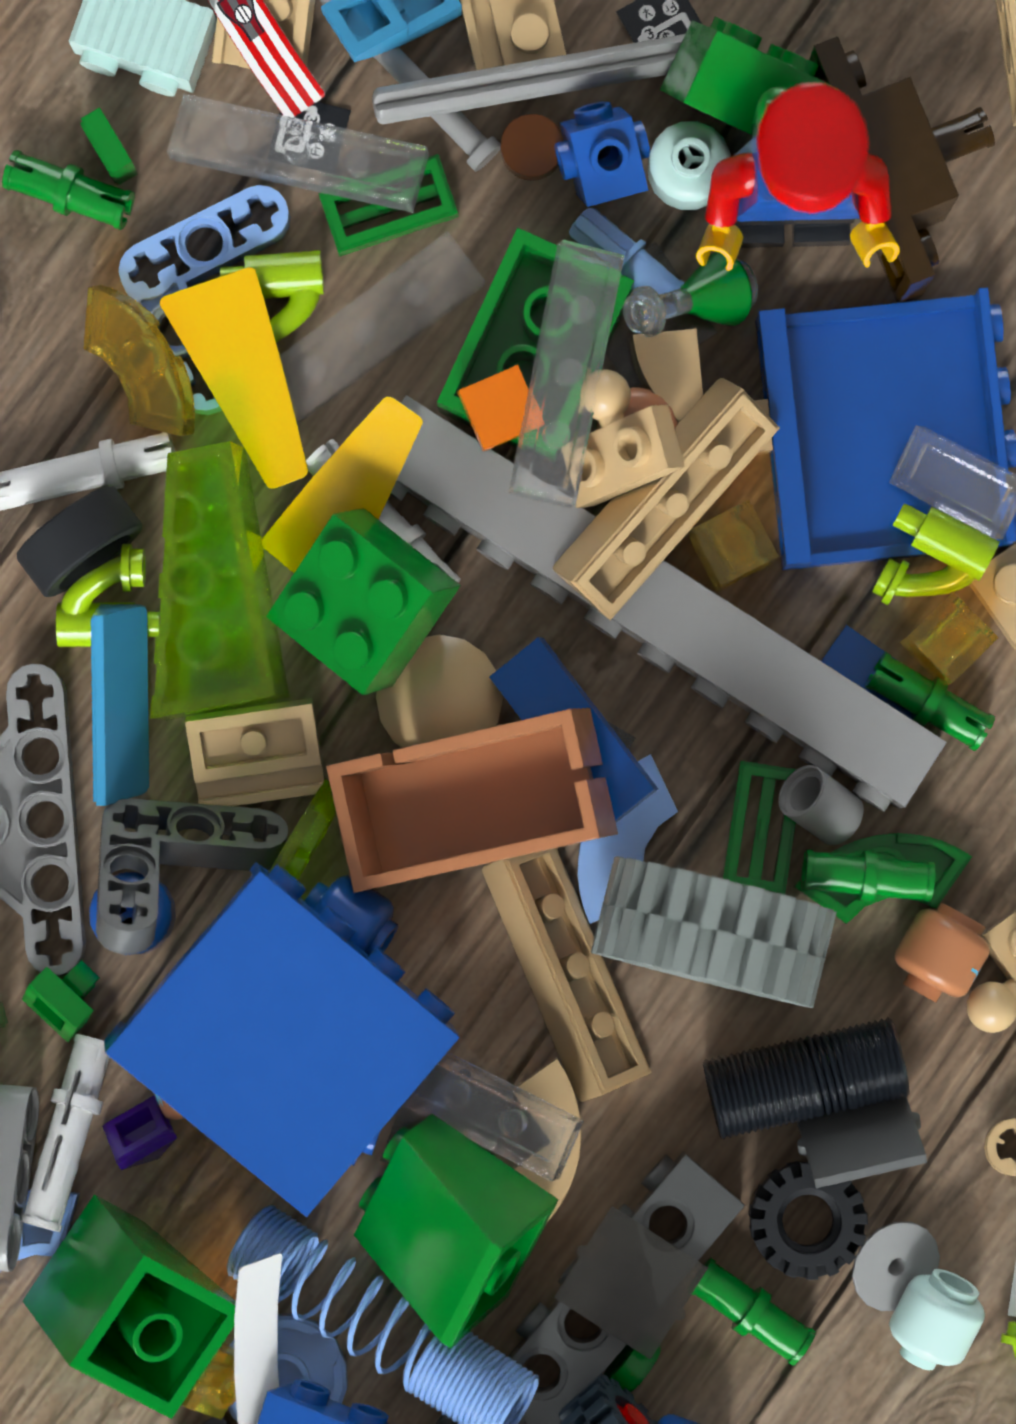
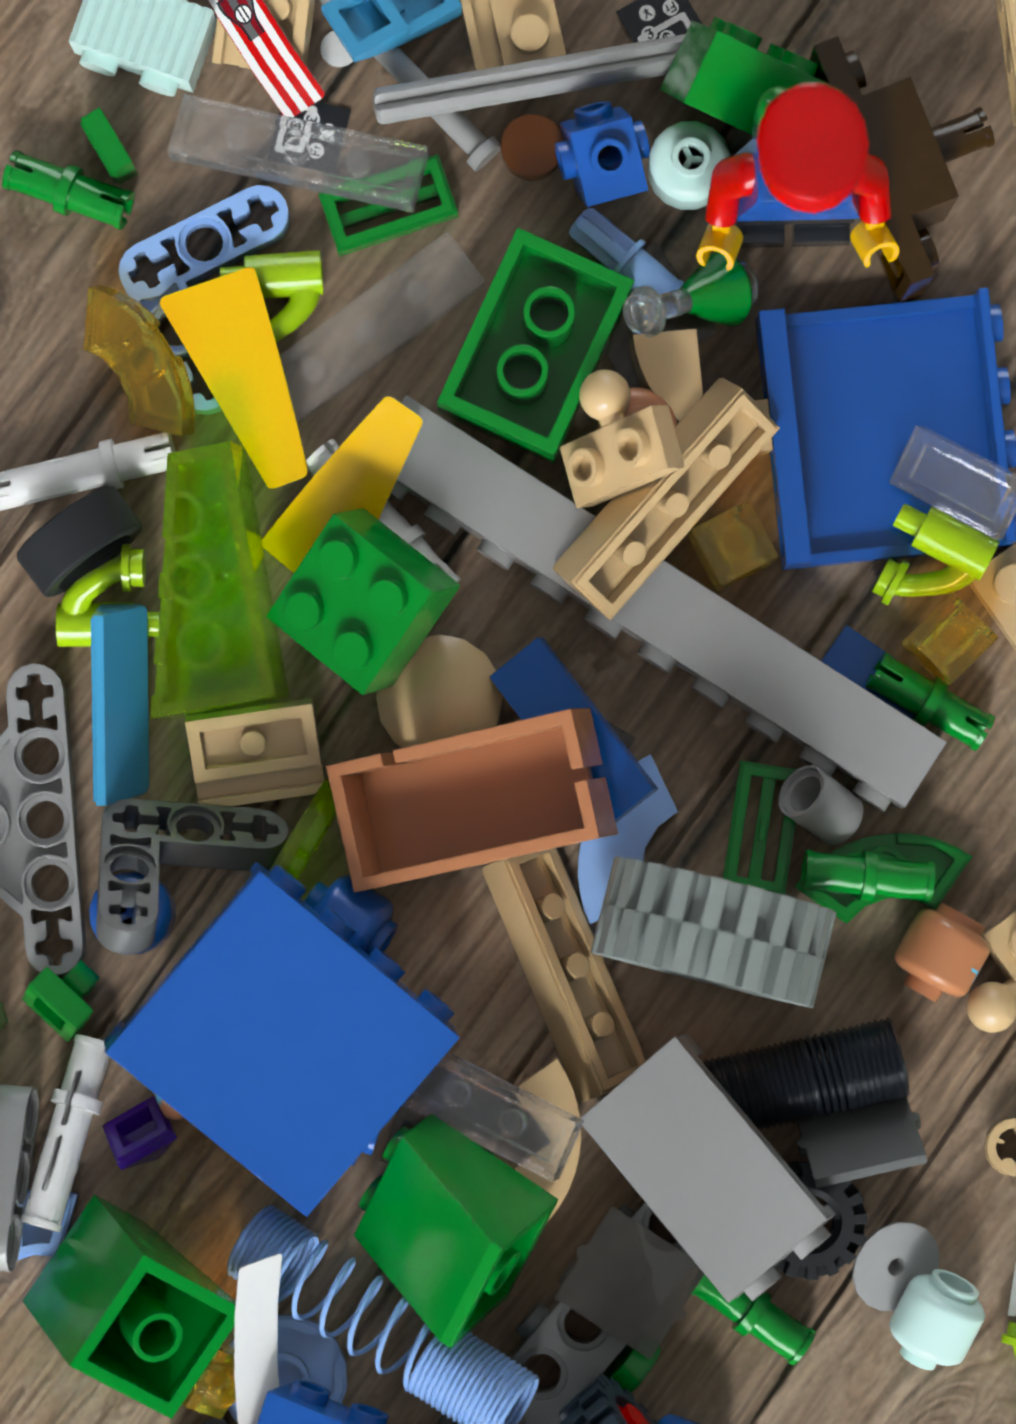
(334, 51): none -> white sticker
(496, 407): orange tile -> none
(566, 374): clear tile -> none
(707, 1171): none -> light grey panel

